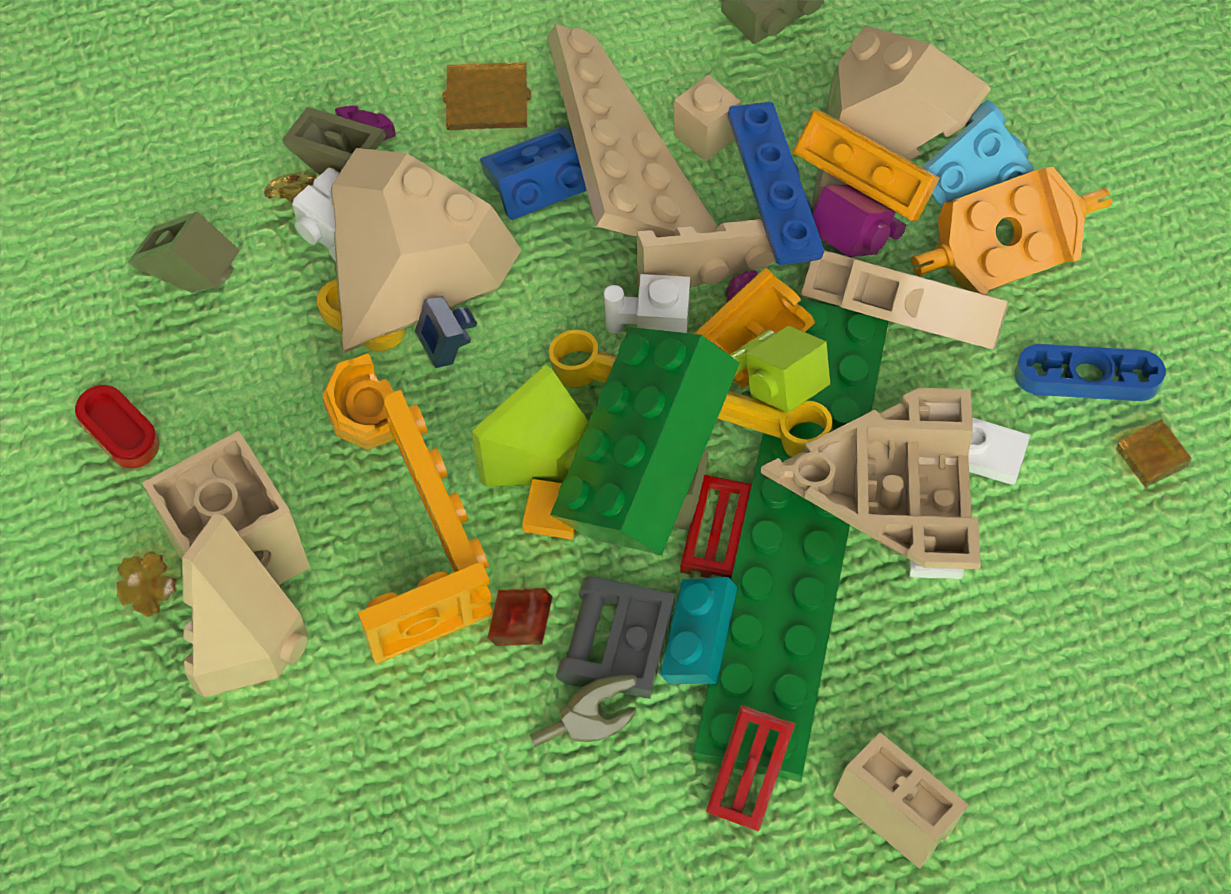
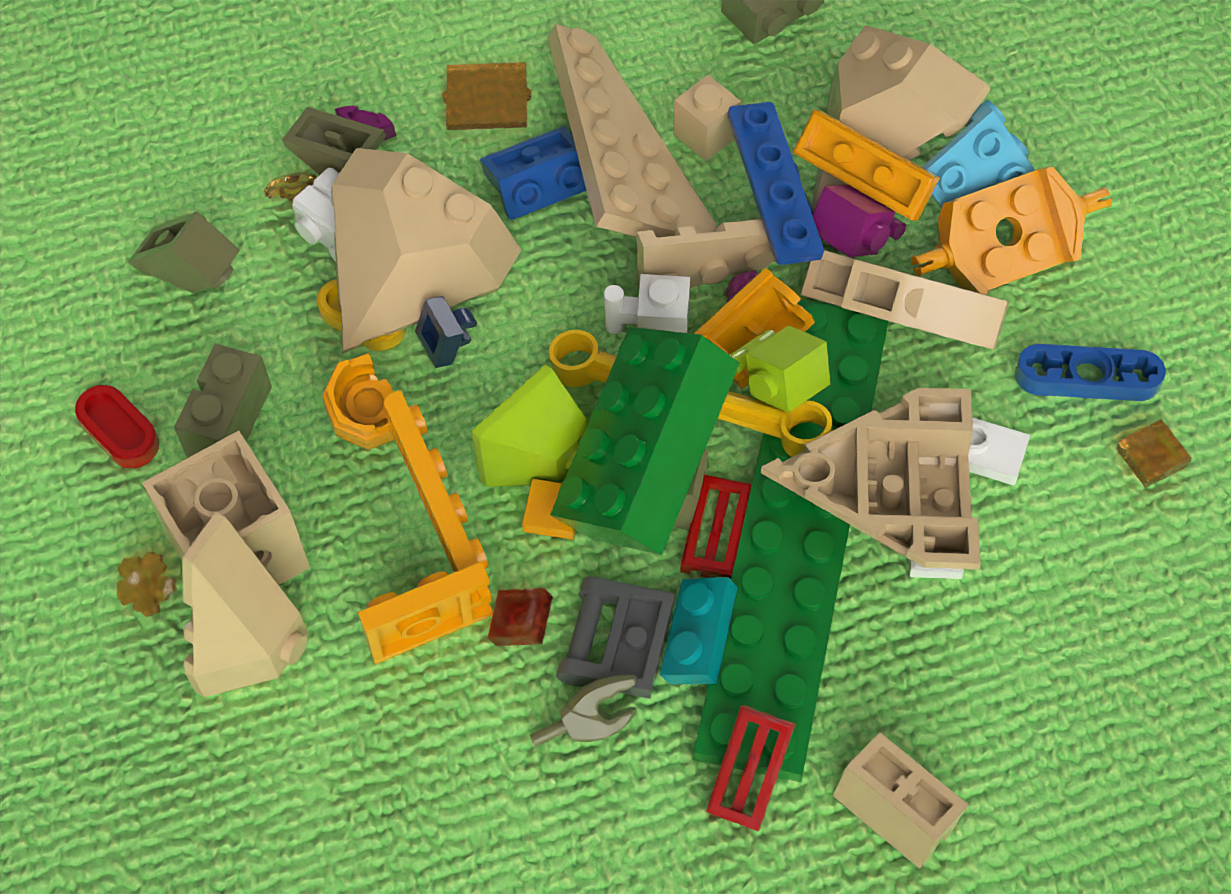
(230, 399): none -> olive piece

